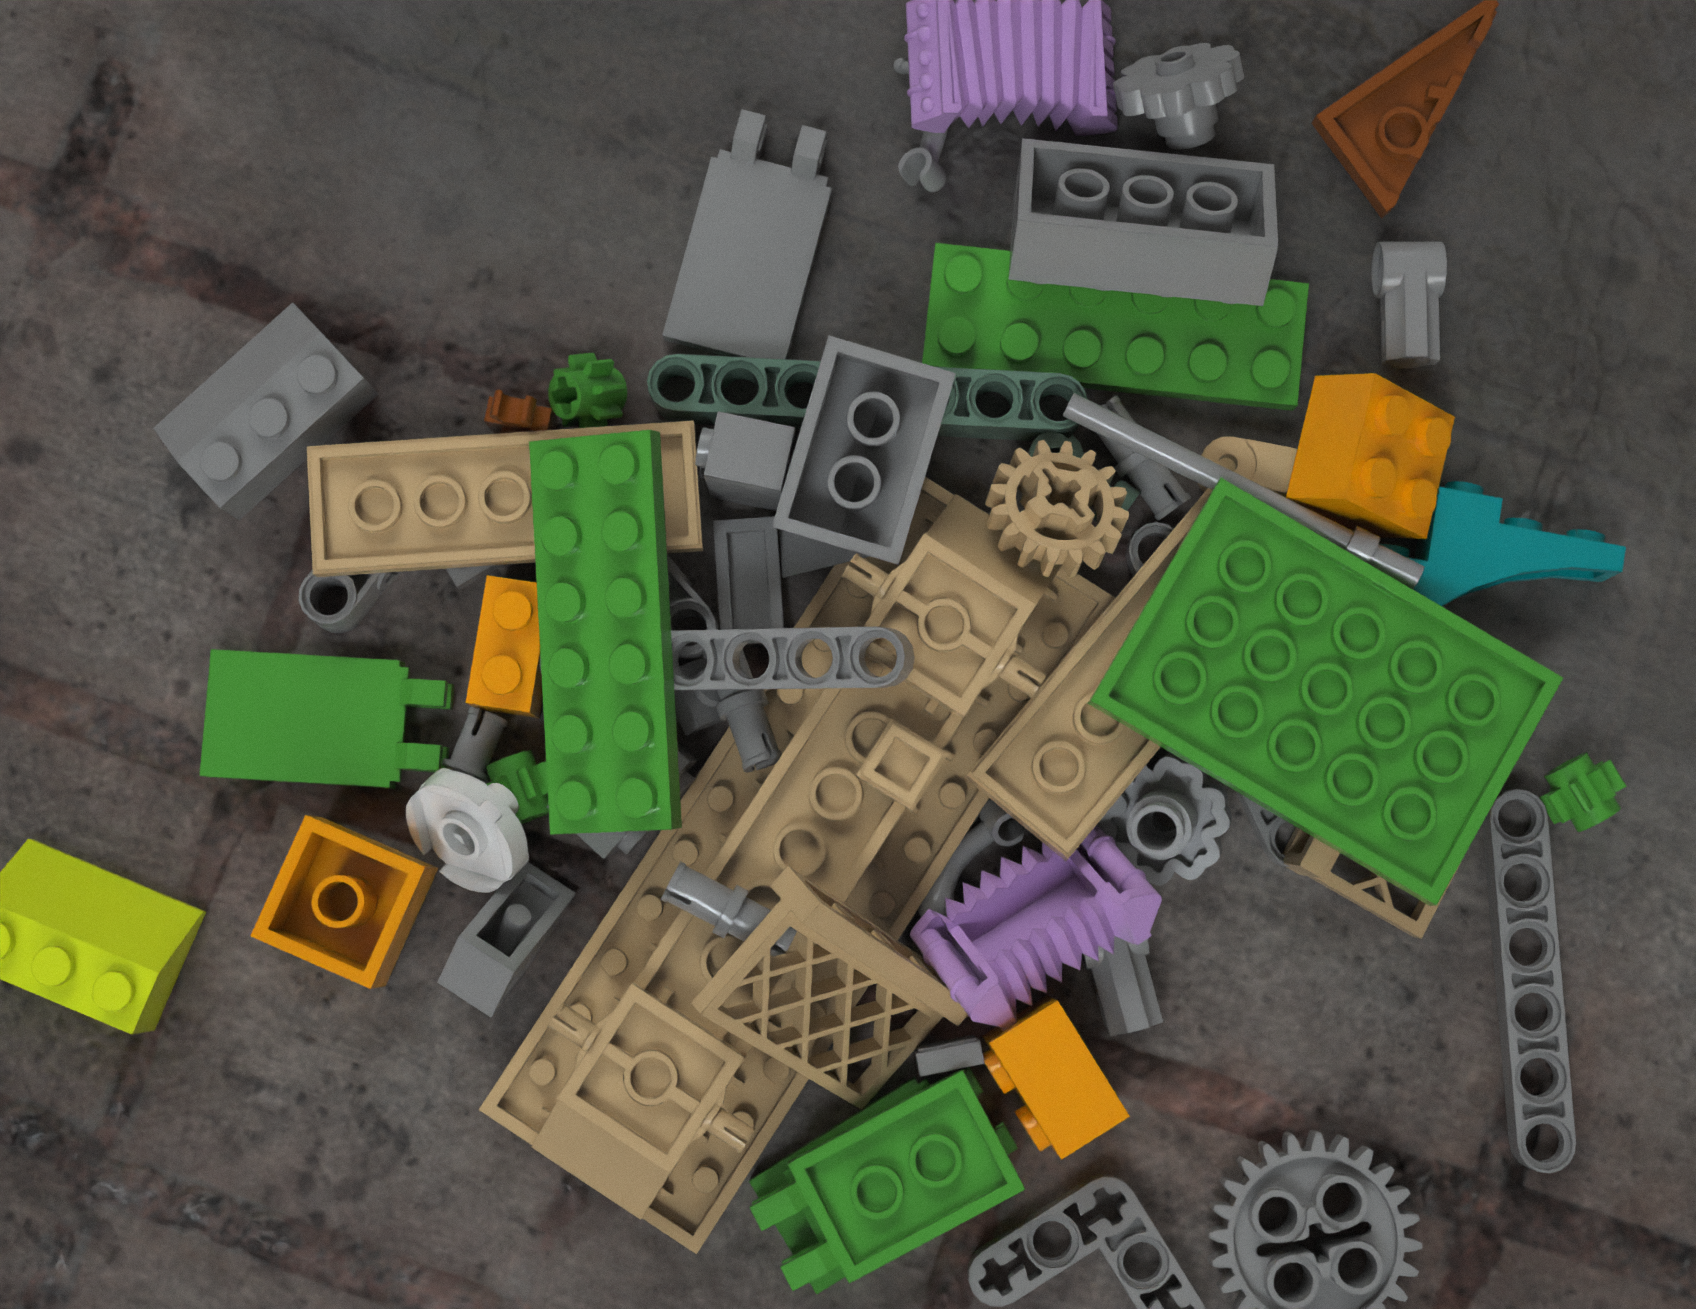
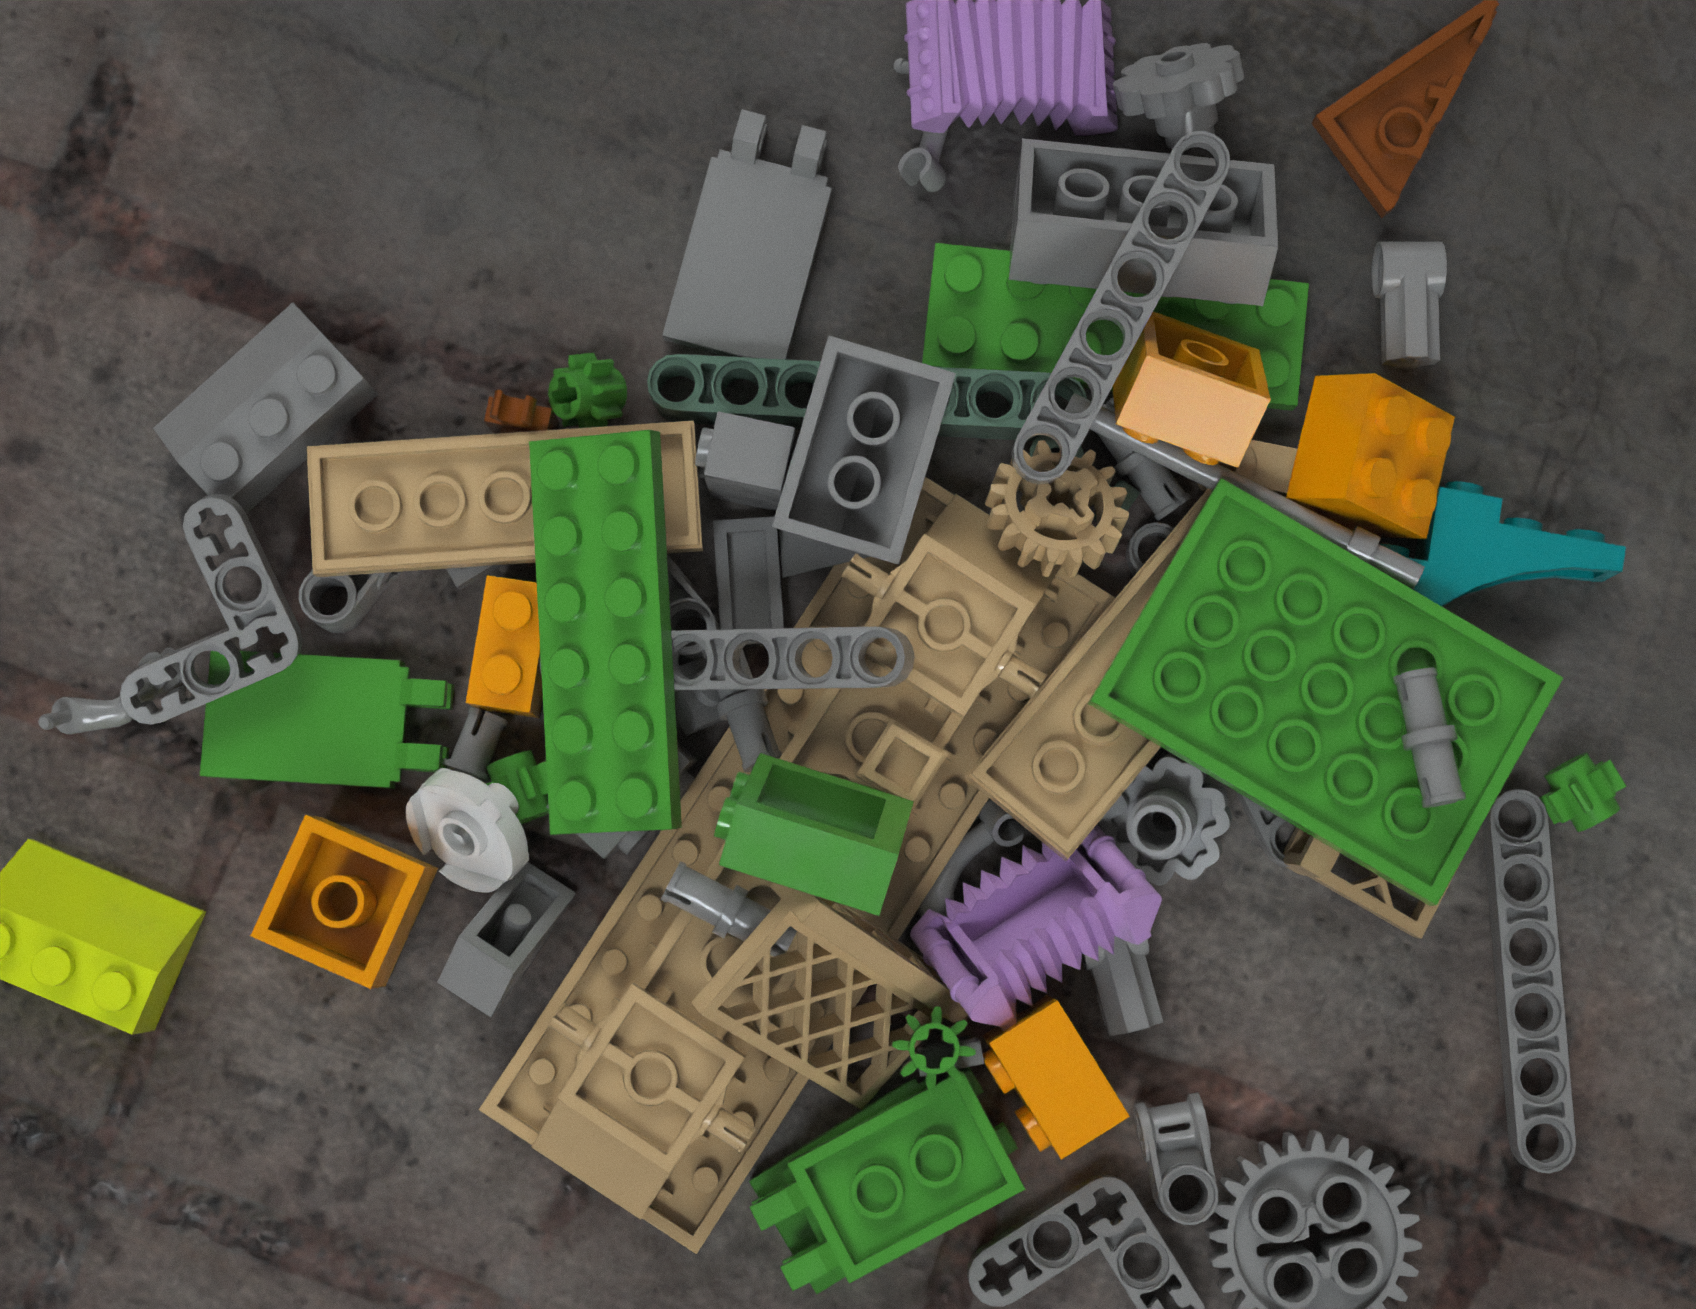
(81, 715): none -> light grey piece
(242, 618): none -> light grey beam
(813, 832): none -> bright green window
(945, 1062): none -> bright green gear
(1127, 312): none -> light grey beam
(1178, 1154): none -> light grey piece
(1191, 391): none -> light orange brick
(1429, 737): none -> light grey pin

